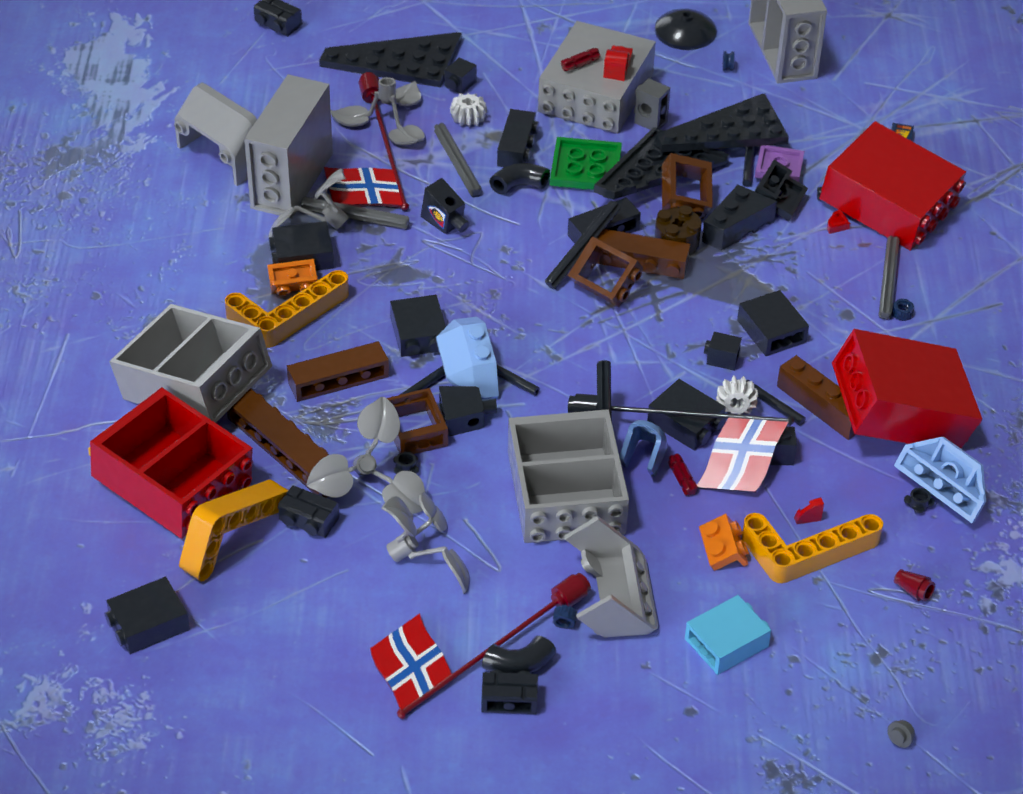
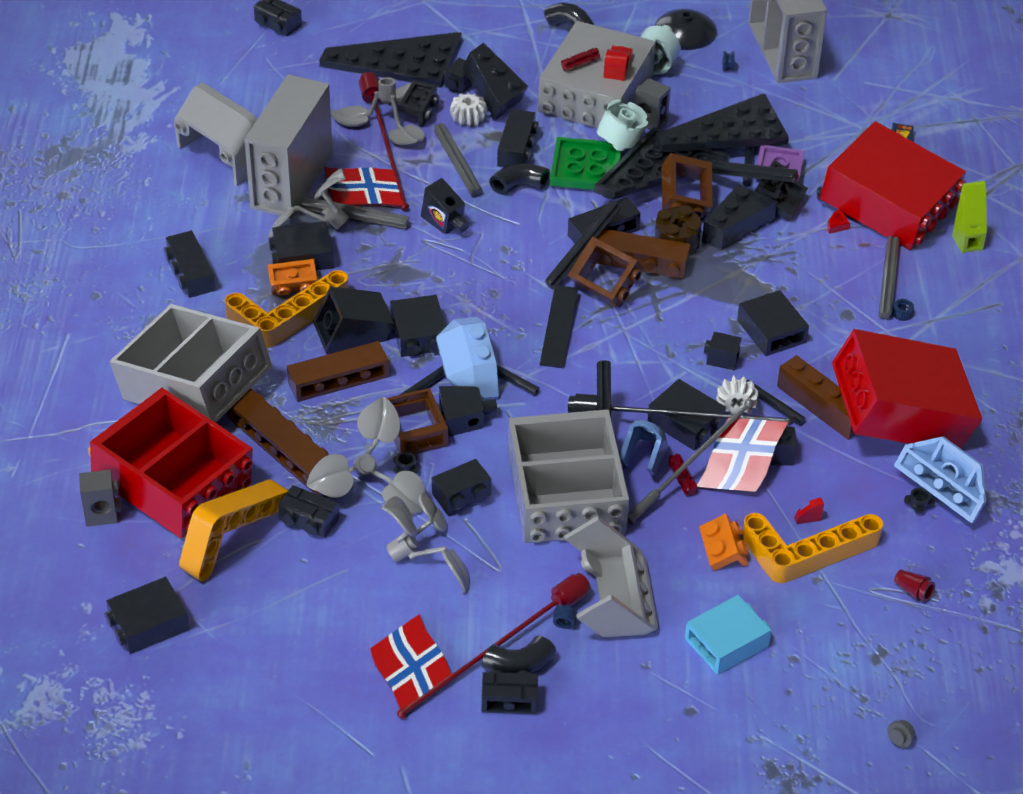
(99, 497): none -> dark grey brick
(189, 264): none -> black brick
(352, 319): none -> black slope
(419, 101): none -> black bracket
(461, 486): none -> black brick
(494, 80): none -> black wedge
(558, 326): none -> black piece
(566, 13): none -> black cylinder
(622, 124): none -> light aqua brick
(638, 510): none -> dark grey piece
(666, 47): none -> light aqua brick
(754, 171): none -> black axle
(971, 218): none -> lime slope

